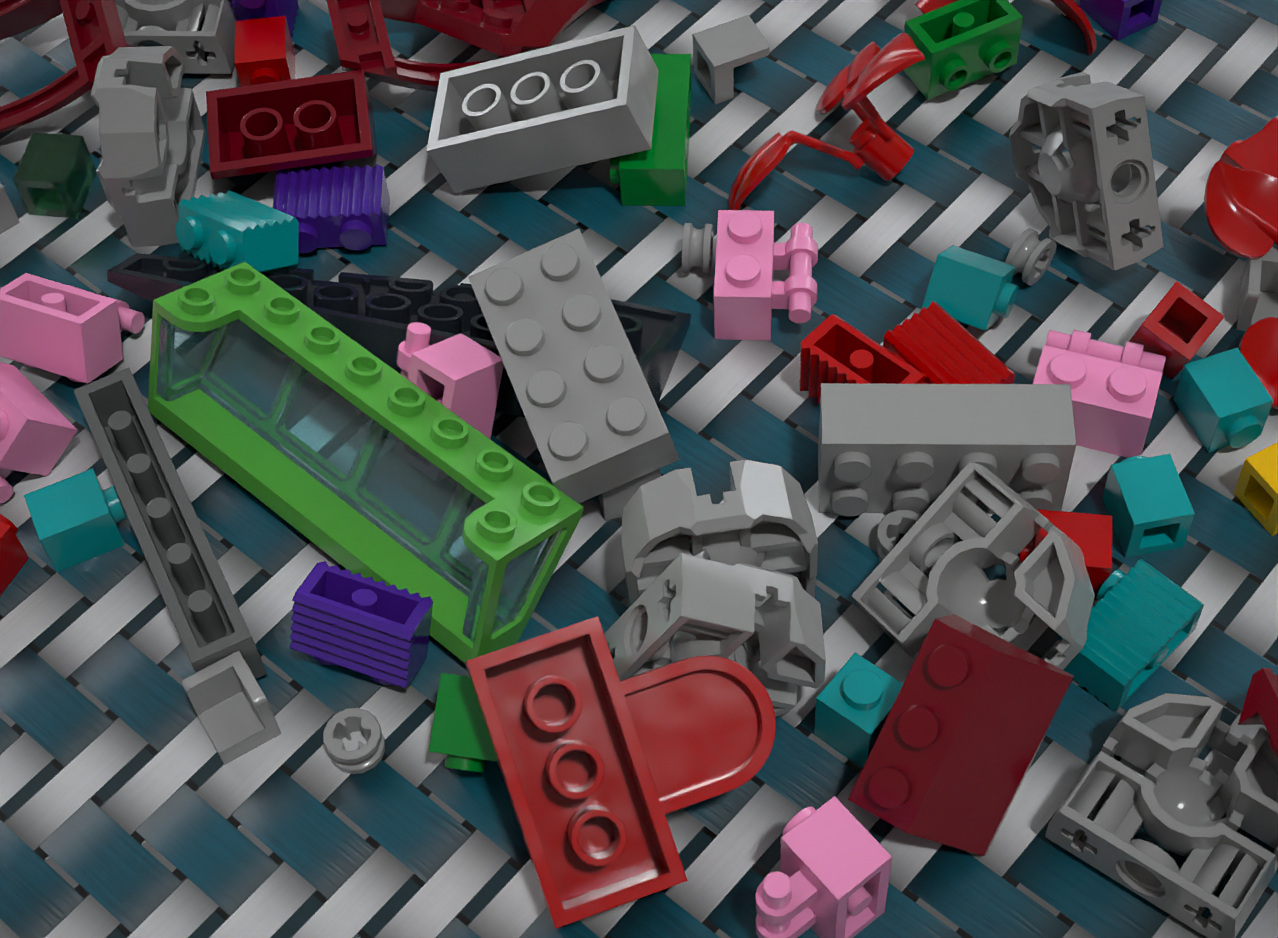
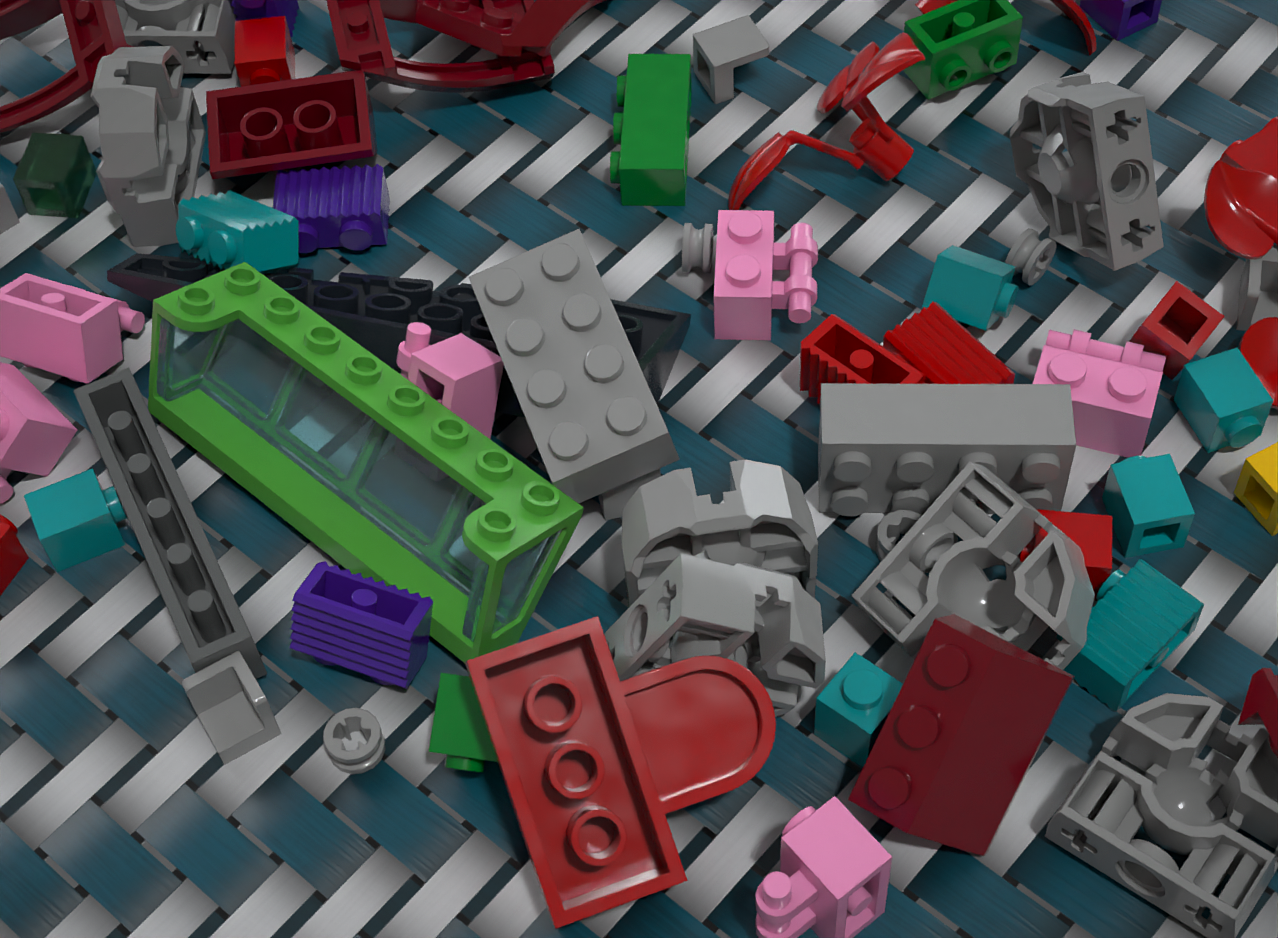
(544, 110): light grey brick -> none

